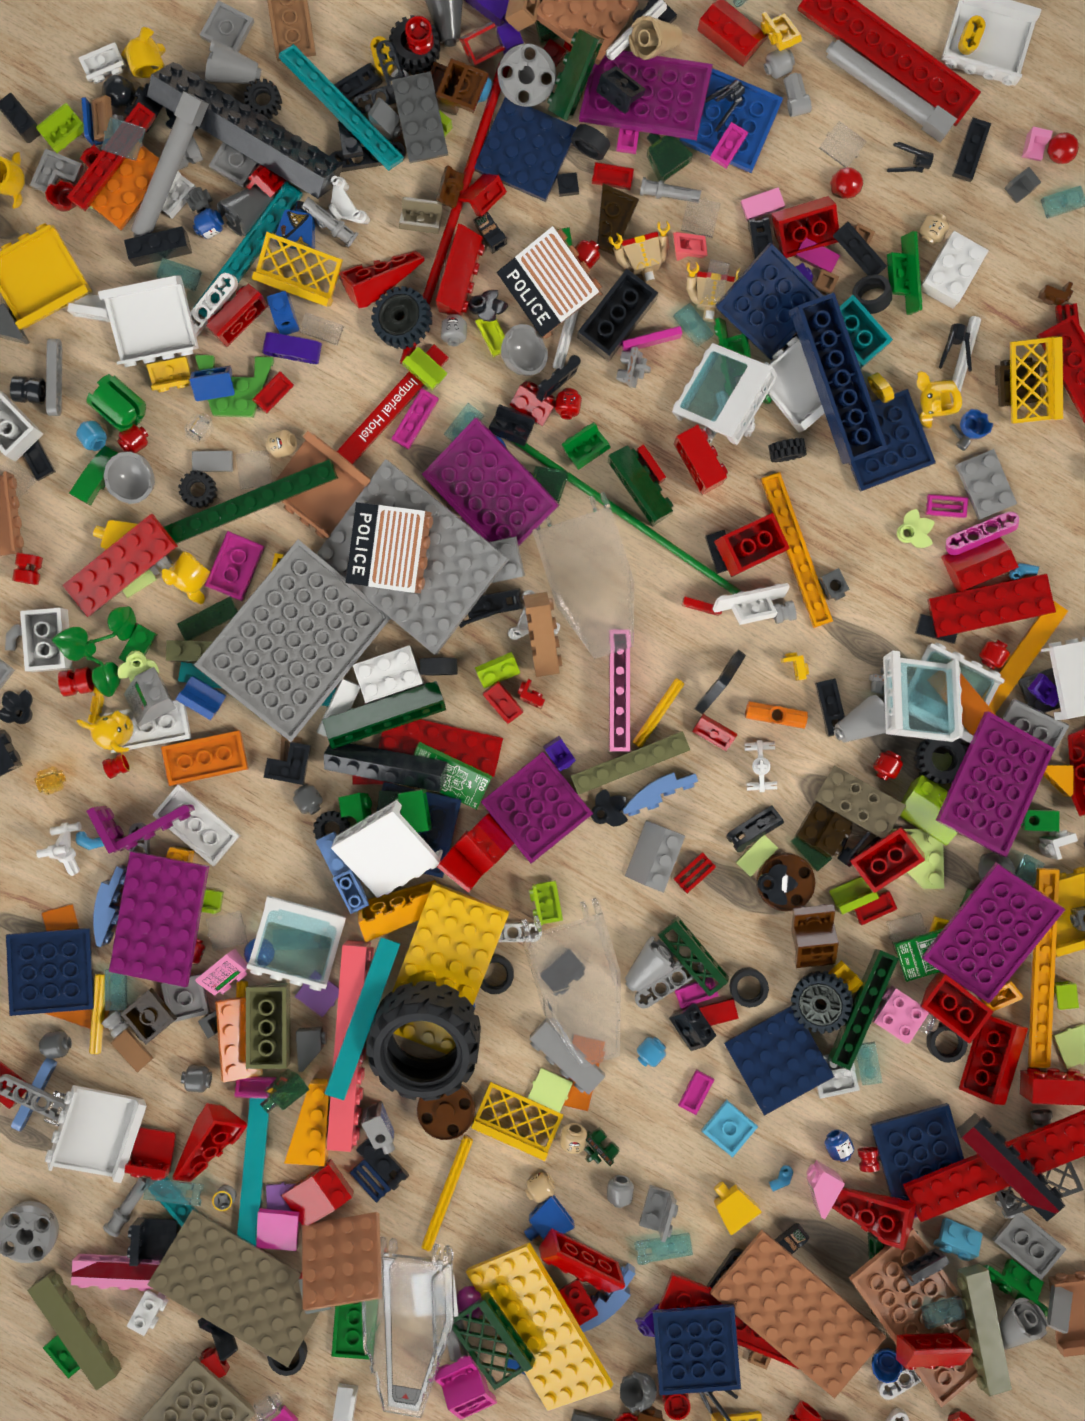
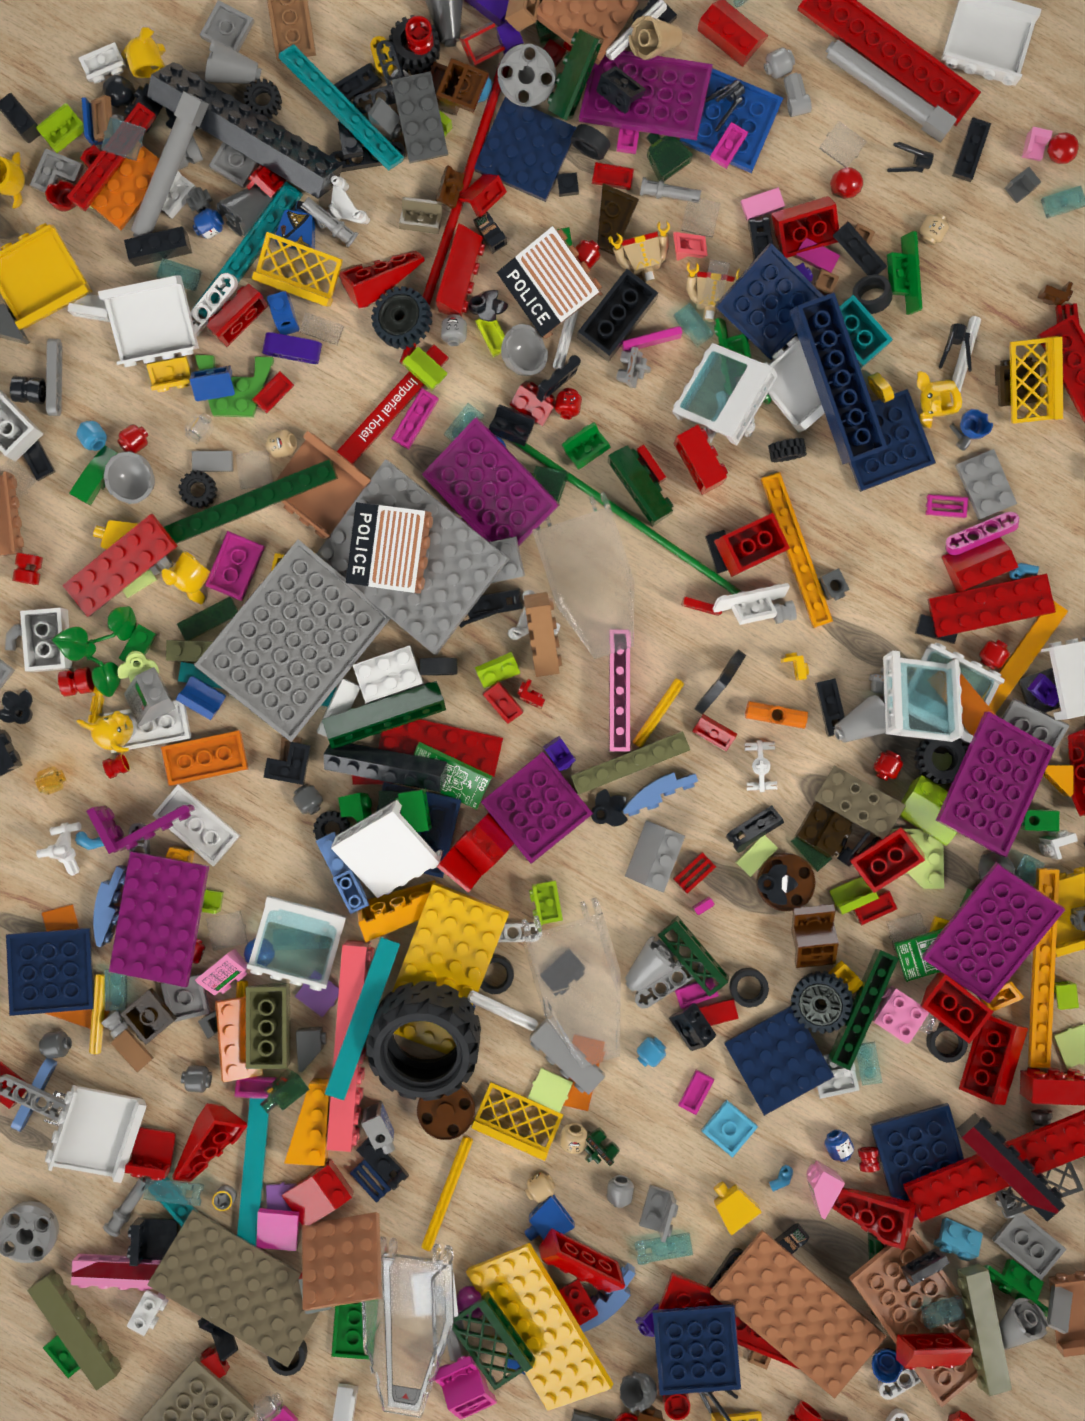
(117, 403): green cylinder -> none
(502, 1010): none -> white axle
(703, 906): none -> dark pink tile
(780, 31): yellow bracket -> none
(917, 528): yellowish green plate -> none
(953, 269): white brick -> none
(968, 33): yellow beam -> none

